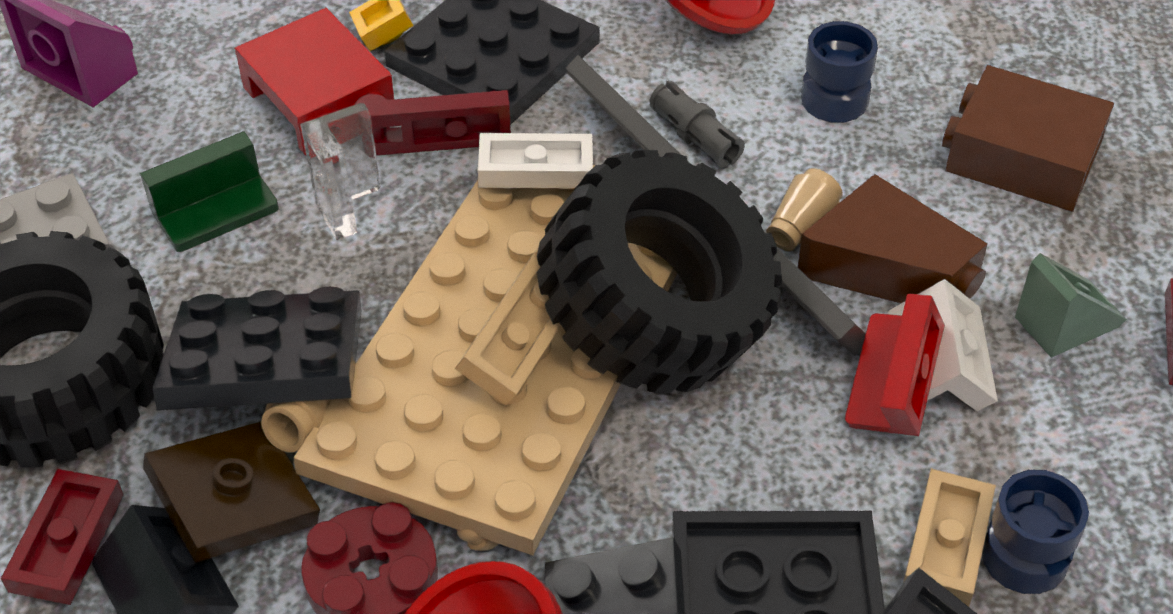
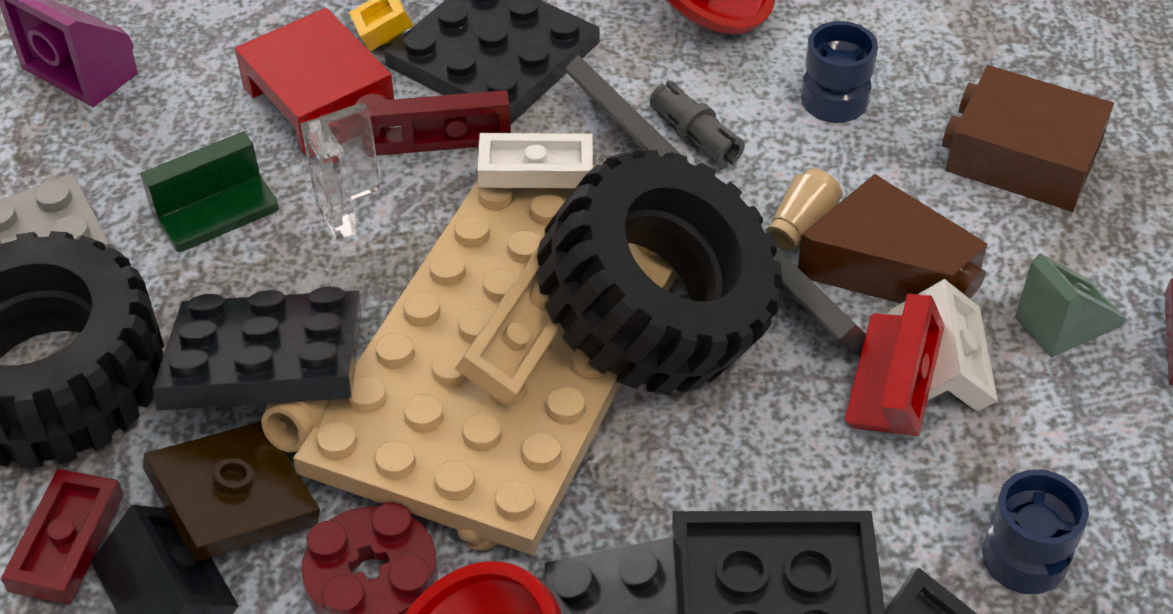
(952, 531): tan plate -> none

